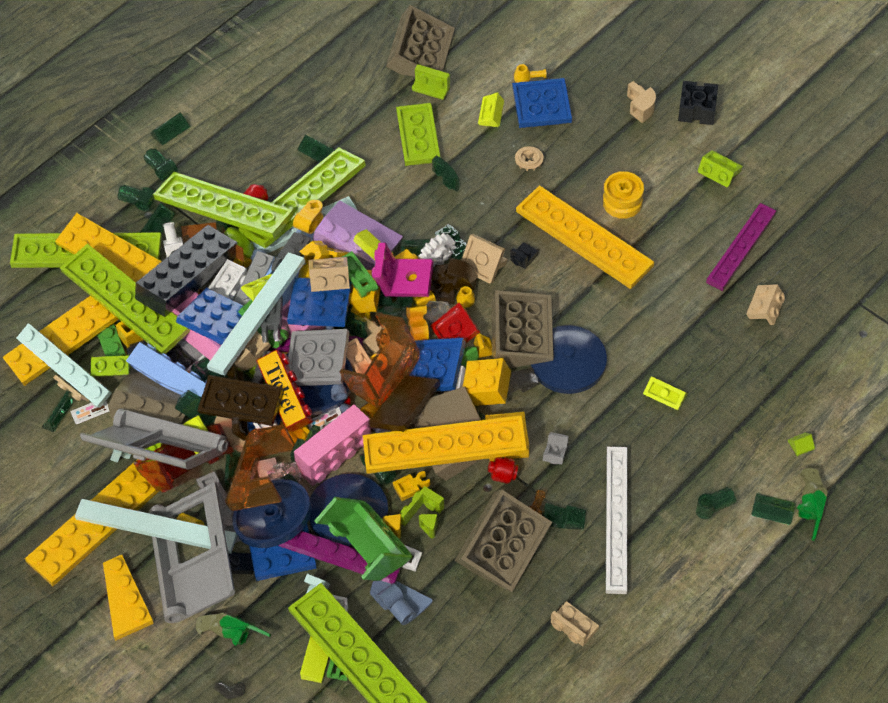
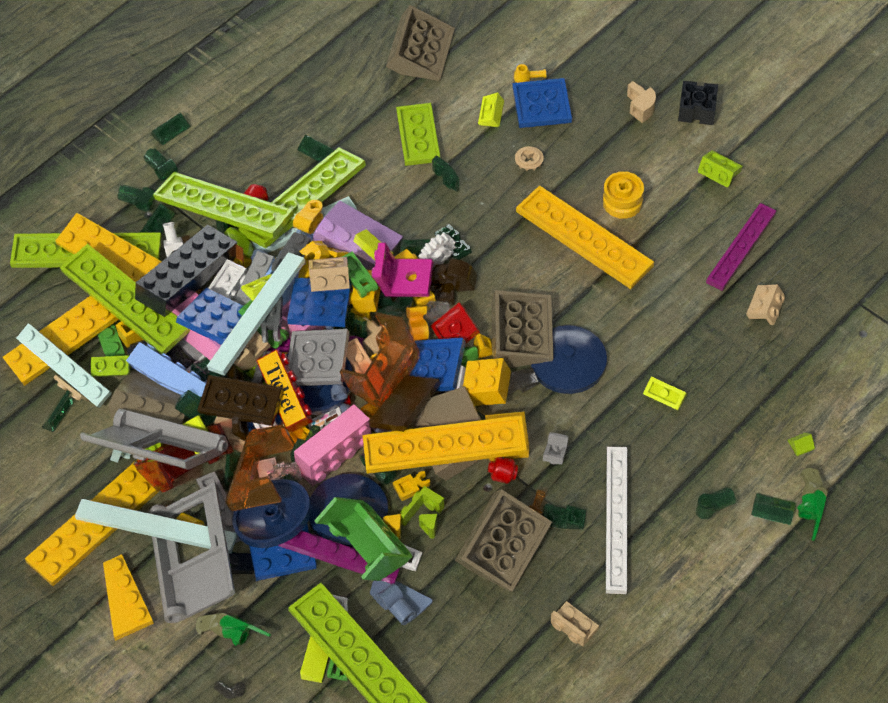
(88, 412): white sticker -> none
(192, 230): dark orange sticker -> none
(314, 581): light aqua tile -> none
(431, 82): lime bracket -> none
(465, 297): yellow bar -> none
(484, 257): tan bracket -> none
(523, 255): black bracket -> none

